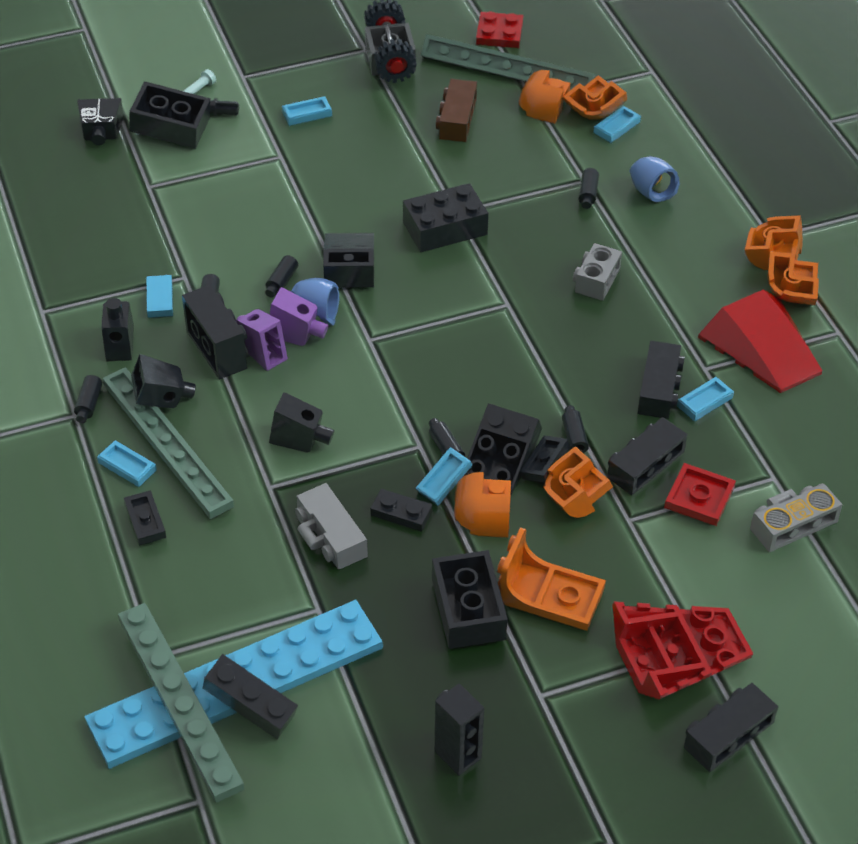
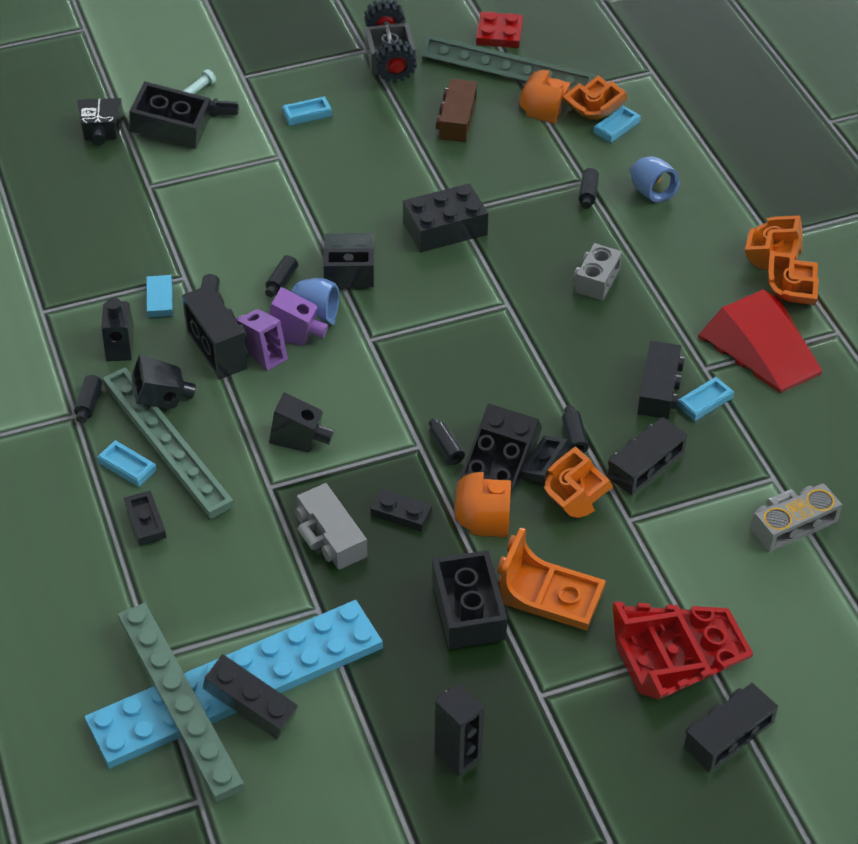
(444, 476): medium azure tile -> none
(700, 494): red plate -> none

